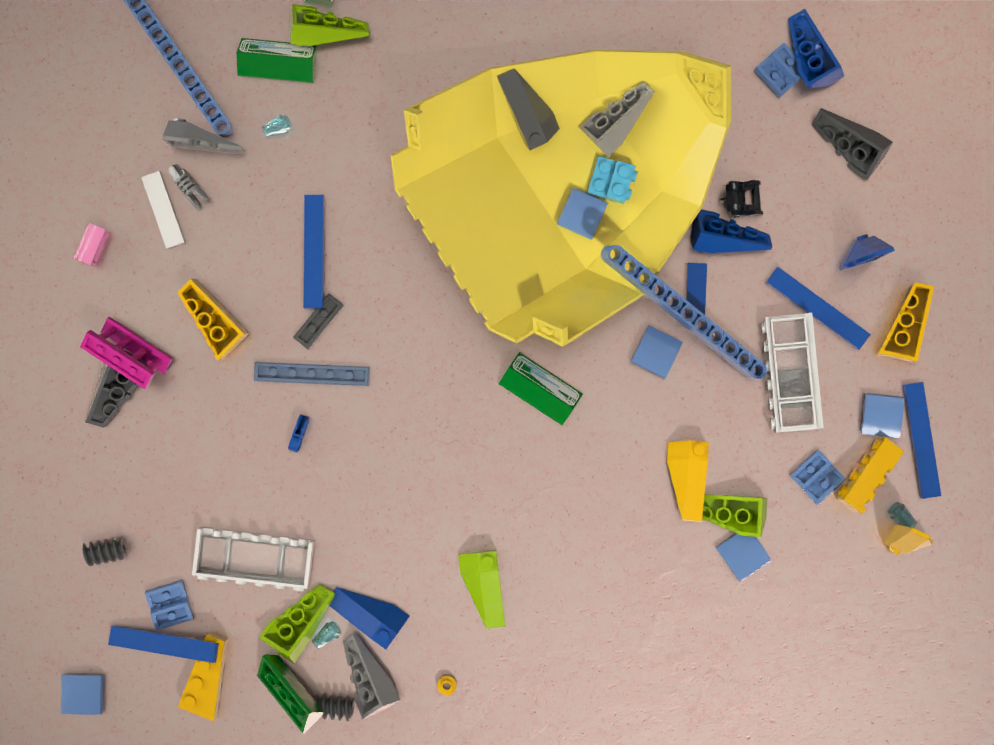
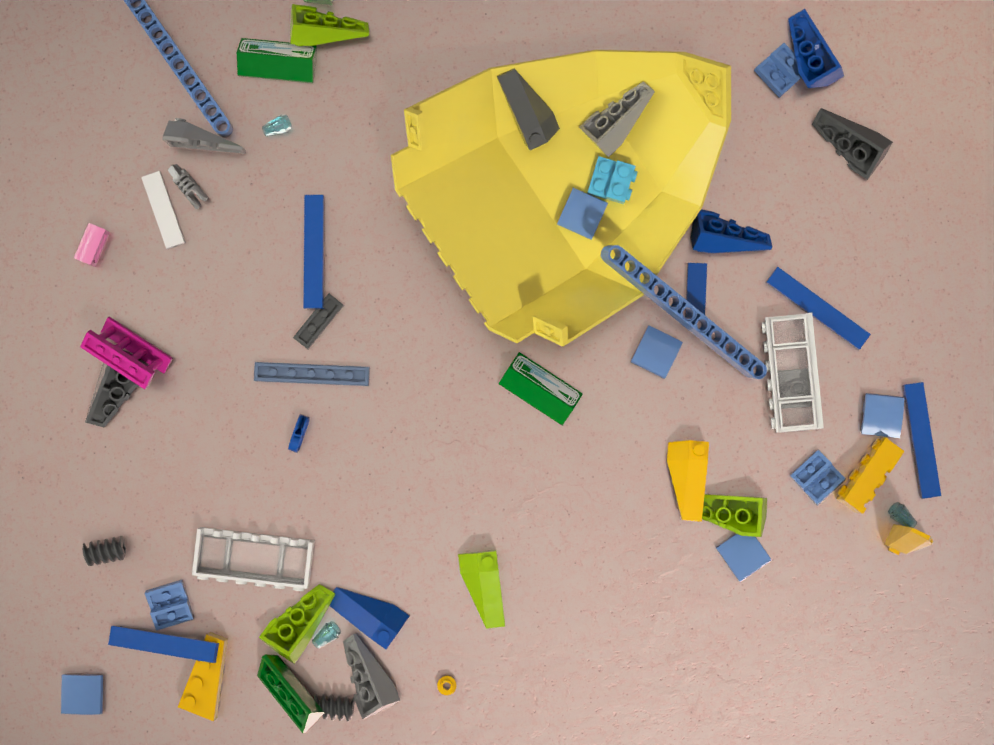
(217, 325): yellow wedge -> none
(736, 199): black piece -> none
(864, 251): blue wedge -> none
(908, 328): yellow wedge -> none

